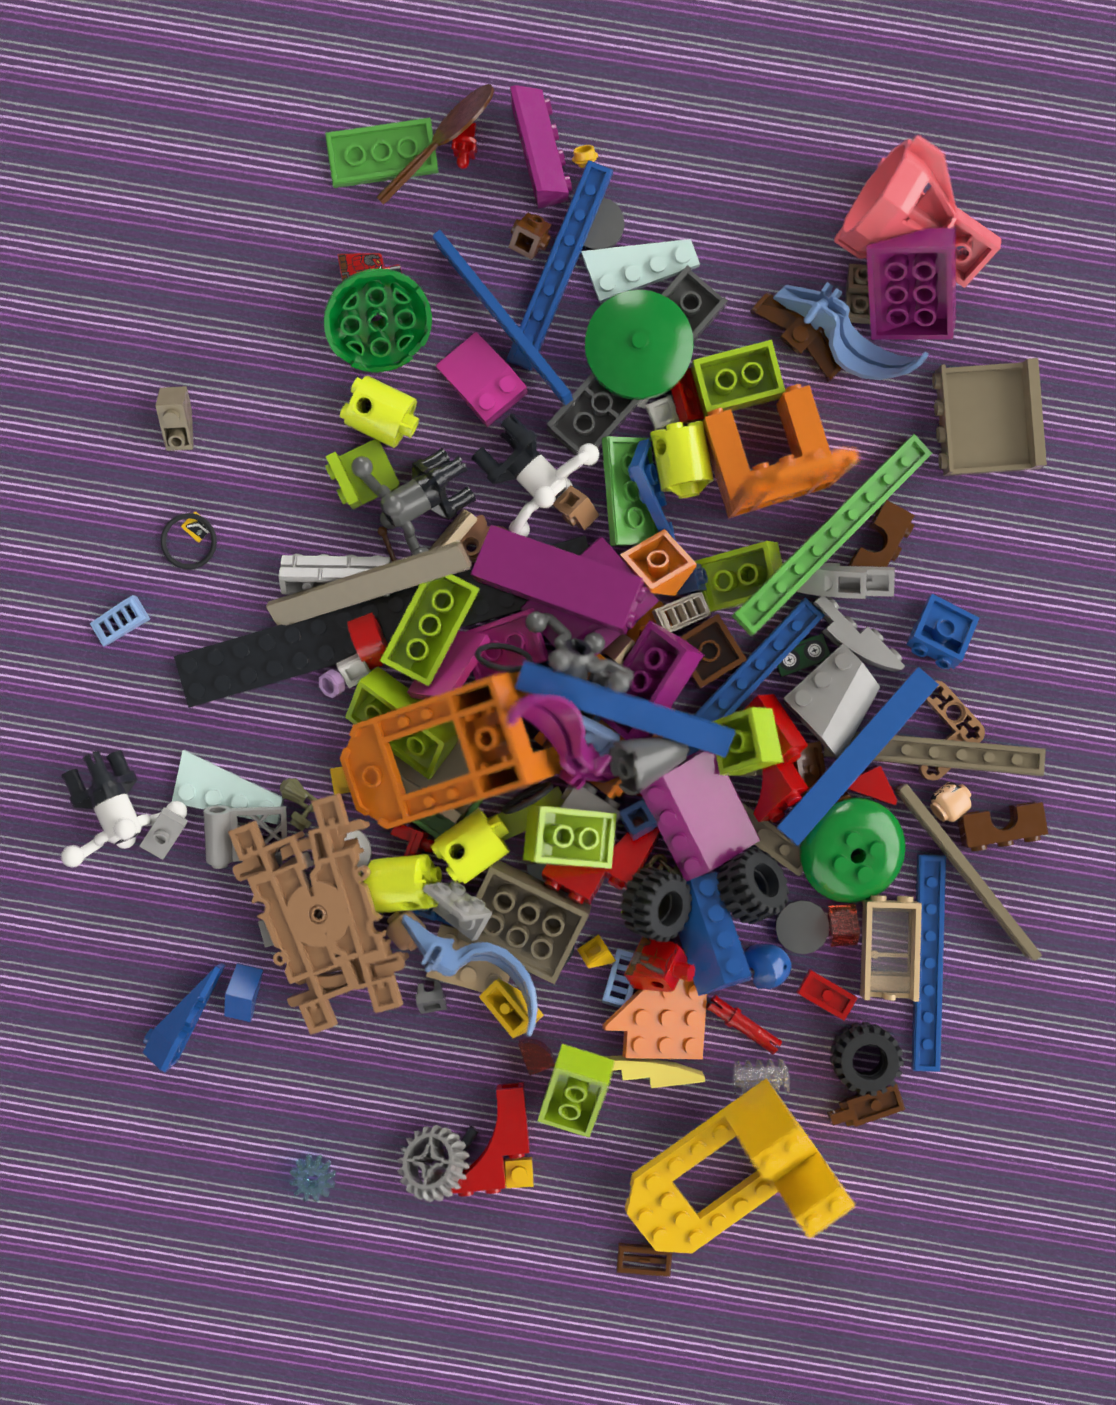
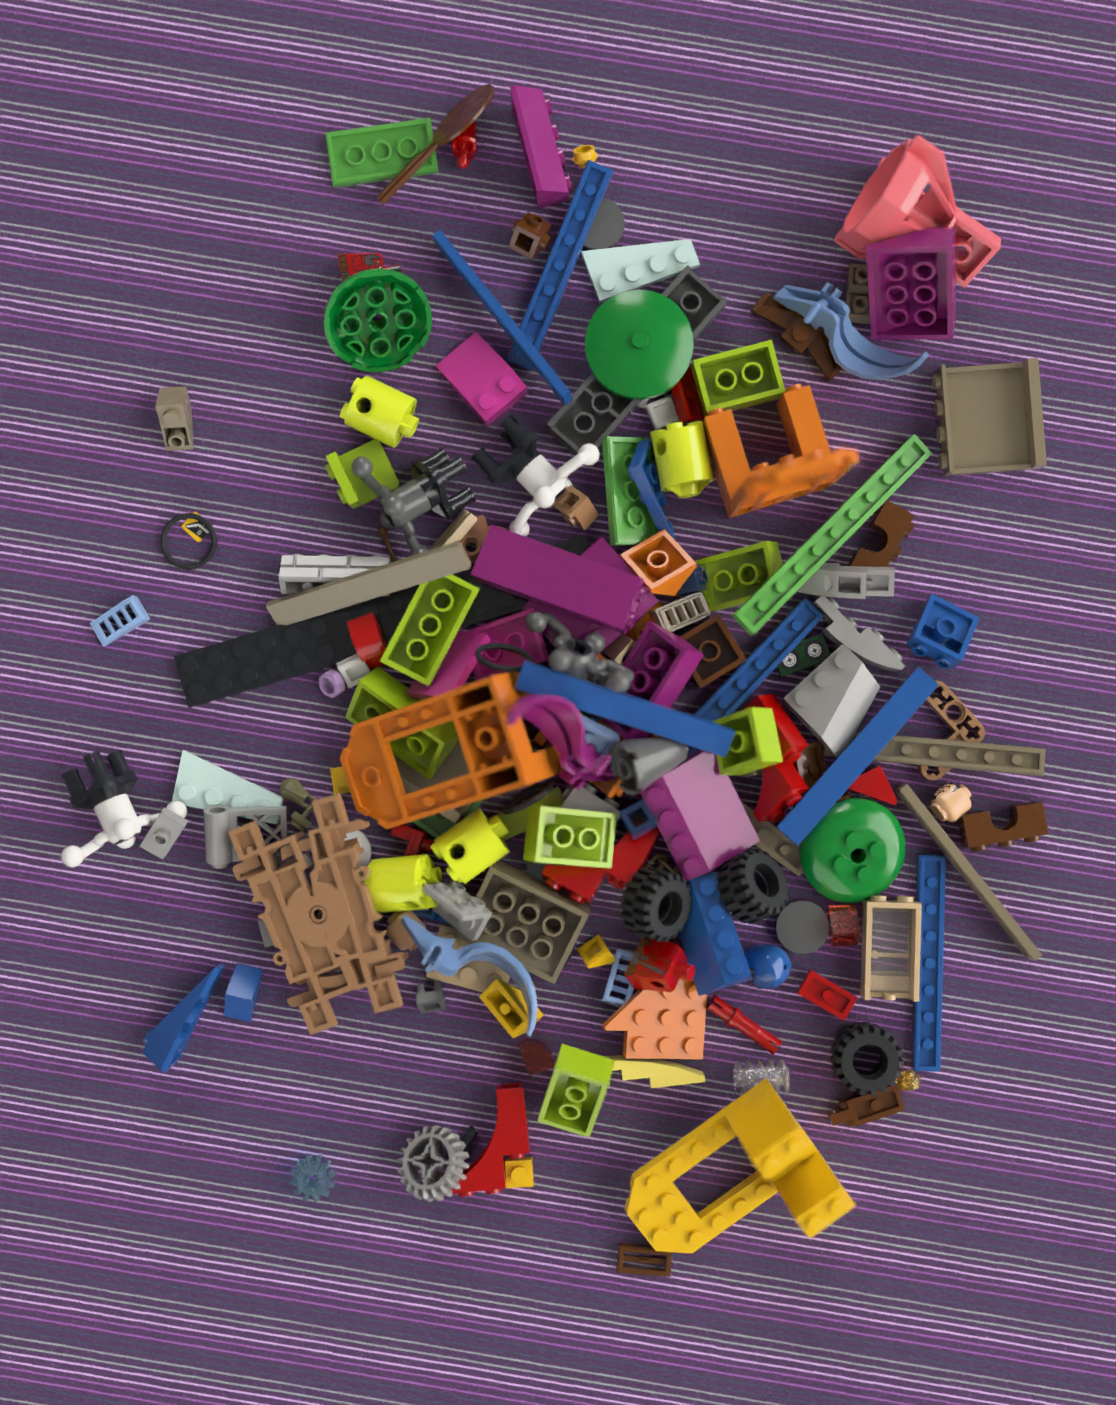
(908, 1081): none -> clear yellow plate

